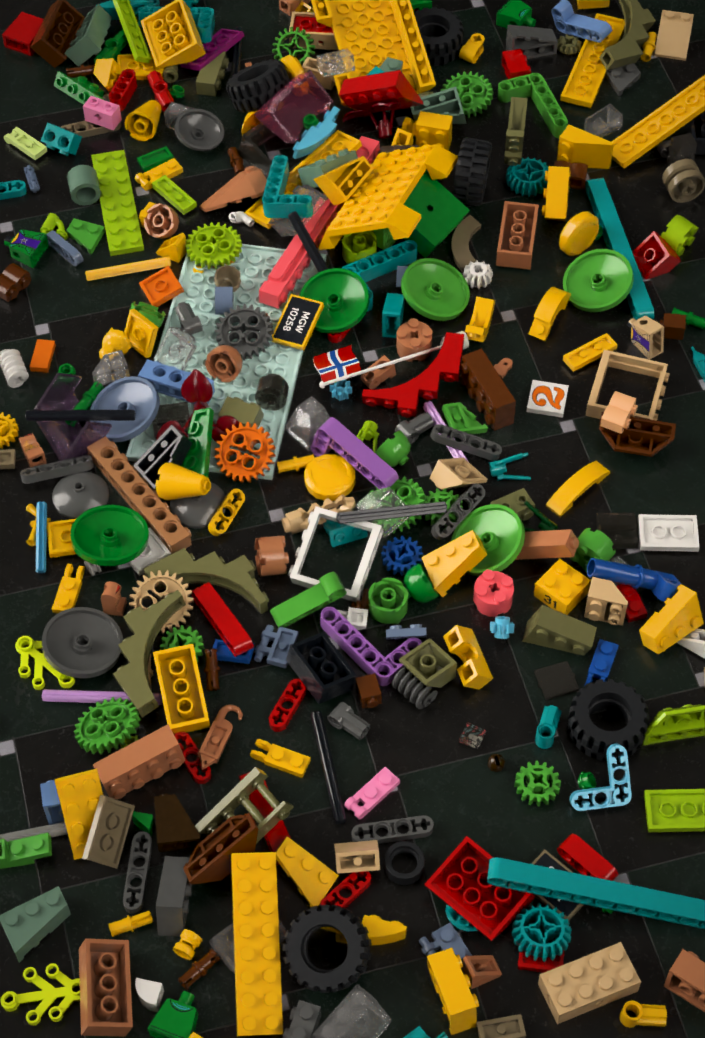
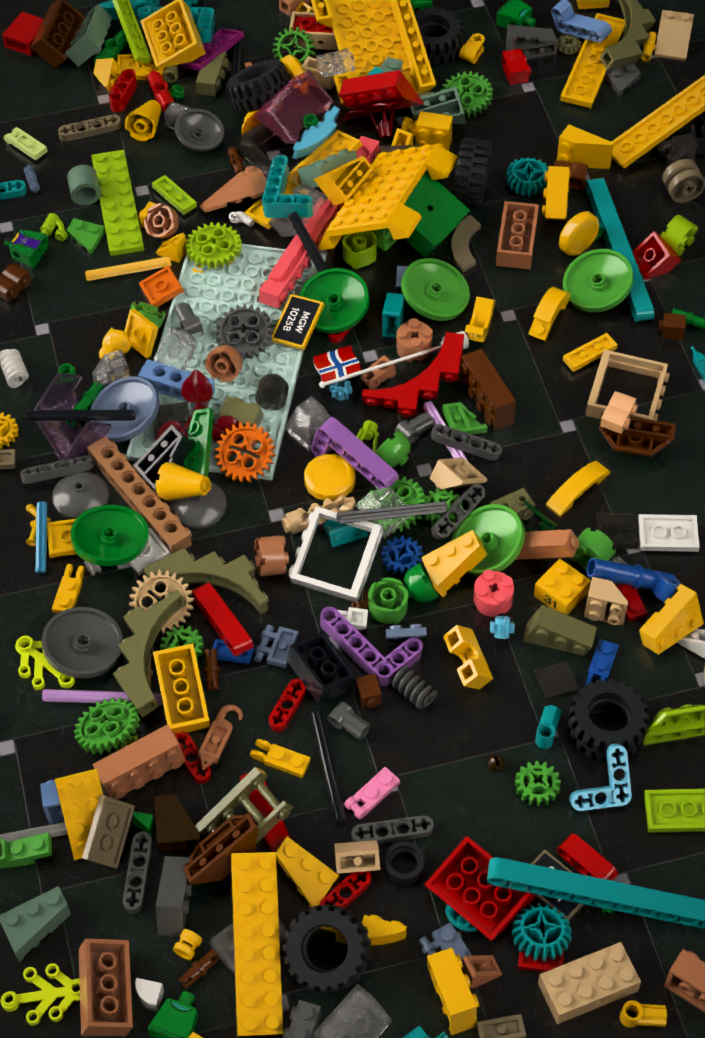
(32, 450): nougat leg -> none
(42, 356): orange tile -> none
(61, 138): teal brick -> none
(64, 248): sand blue beam -> none
(78, 87): green bracket -> none
(80, 71): reddish brown pin -> none
(102, 113): bright pink brick -> none
(112, 601): nougat leg -> none
(130, 923): yellow axle -> none
(154, 158): green tile -> none
(170, 169): yellow plate -> none
(223, 300): sand blue brick -> none
(227, 277): dark tan hair -> none
(234, 508): yellow beam -> none
(294, 464): yellow pin -> none
(309, 601): bright green beam -> none
(383, 263): teal beam -> none
(430, 664): olive slope -> none
(472, 736): clear smoke tile -> none
(478, 274): white gear -> none
(498, 467): teal plant -> none
(503, 367): nougat piece -> none
(515, 131): olive arch -> none
(535, 86): bright green beam -> none
(547, 398): white tile -> none
(586, 780): green plate -> none
(604, 121): clear slope -> none
(647, 336): tan torso -> none

